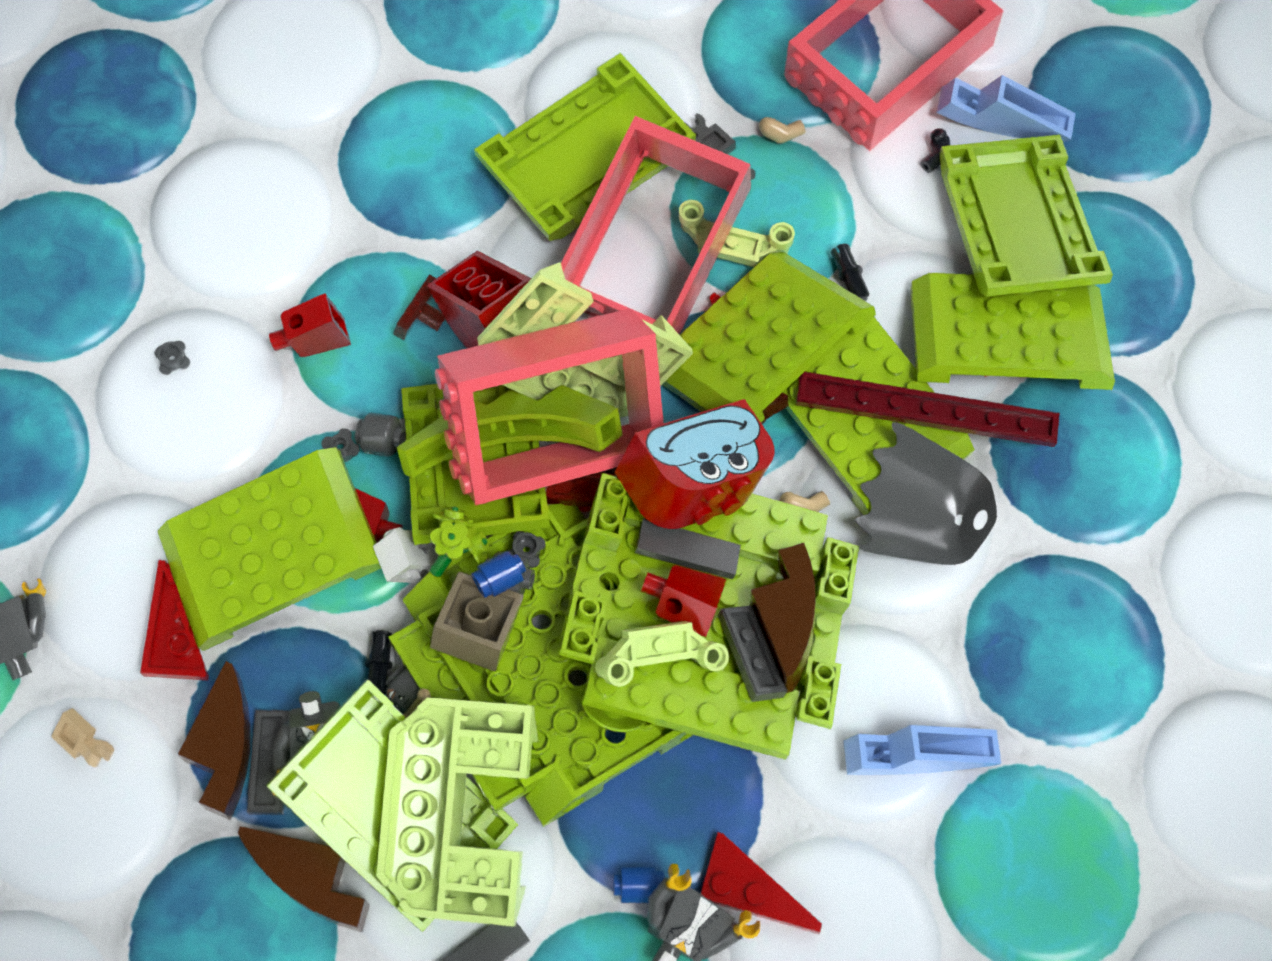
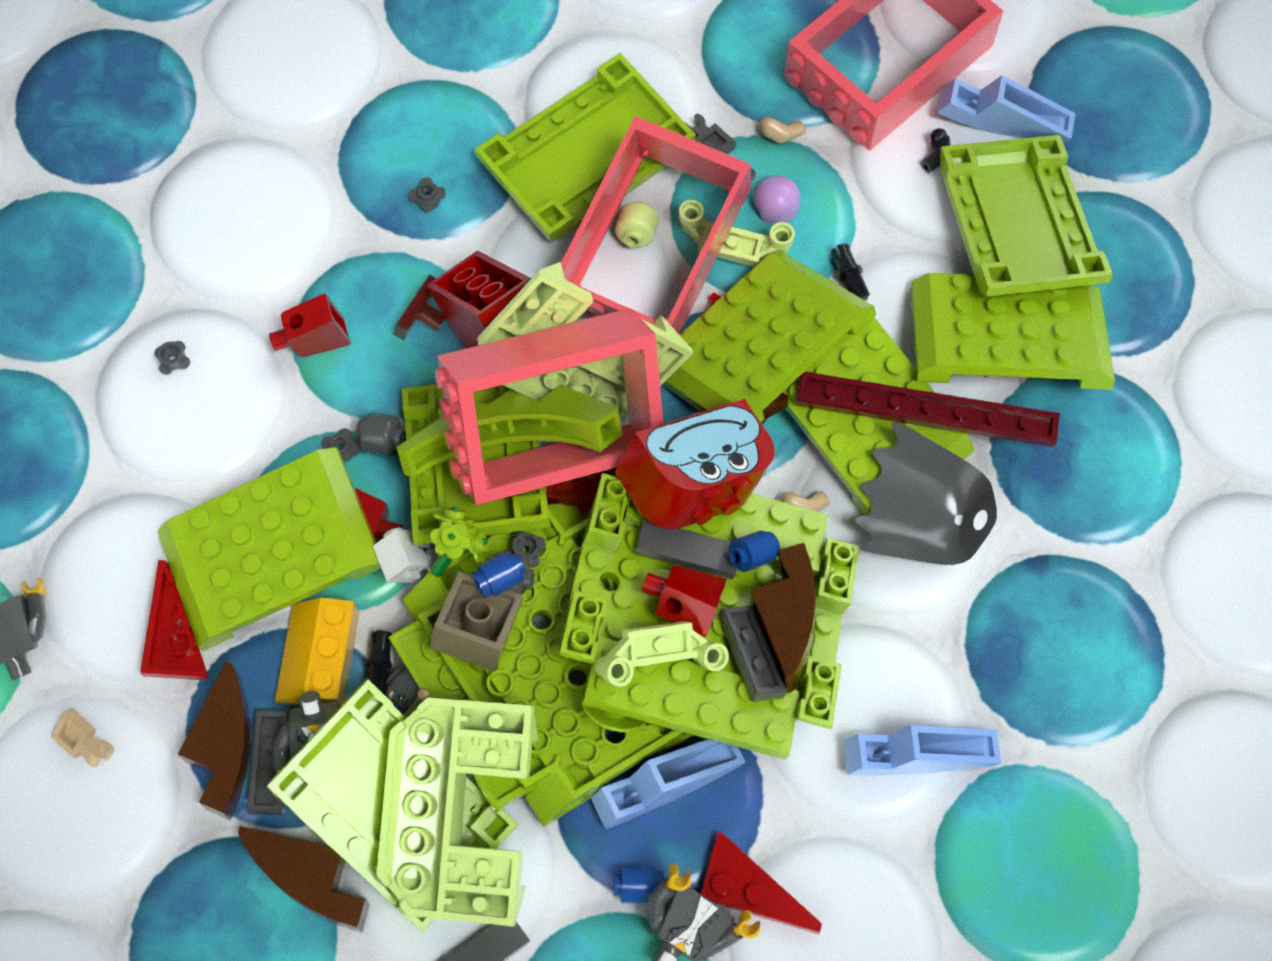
(318, 650): none -> yellow slope
(431, 201): none -> dark grey plate
(637, 224): none -> yellowish green head
(665, 780): none -> light blue slope
(753, 550): none -> blue brick
(777, 199): none -> lavender hair

